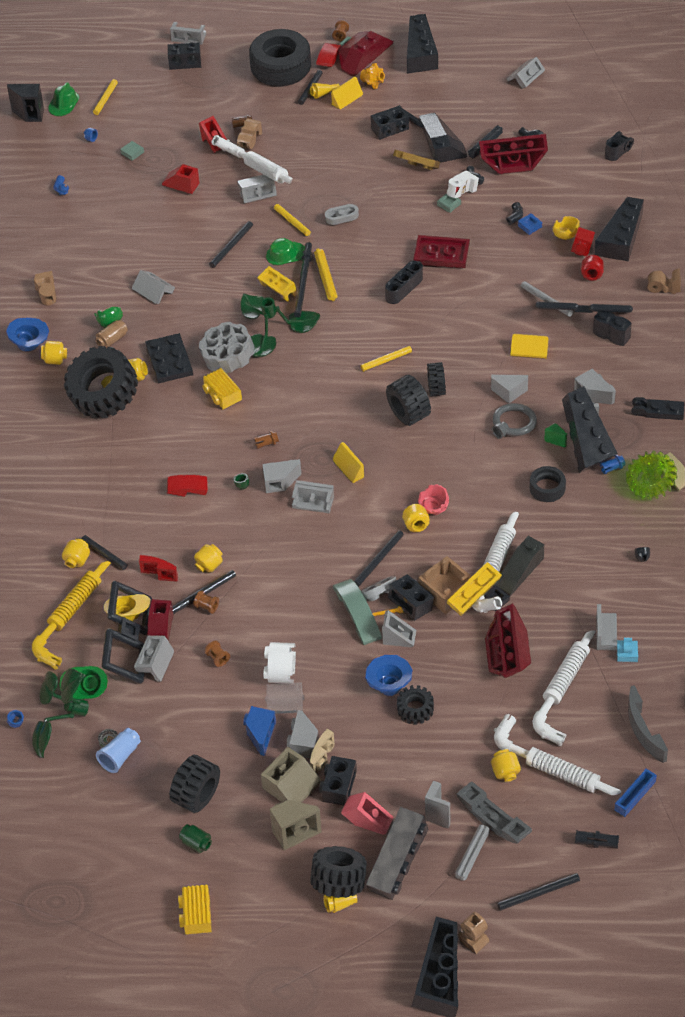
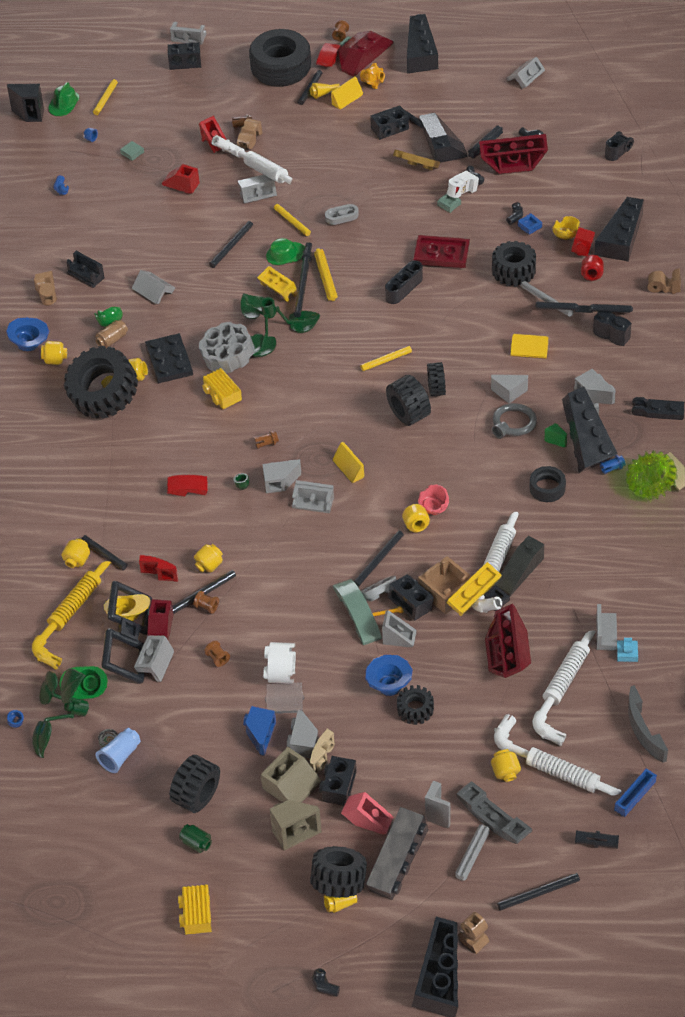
(85, 269): none -> black hinge
(322, 984): none -> black arm
(513, 263): none -> black tyre
(642, 553): black hinge -> none

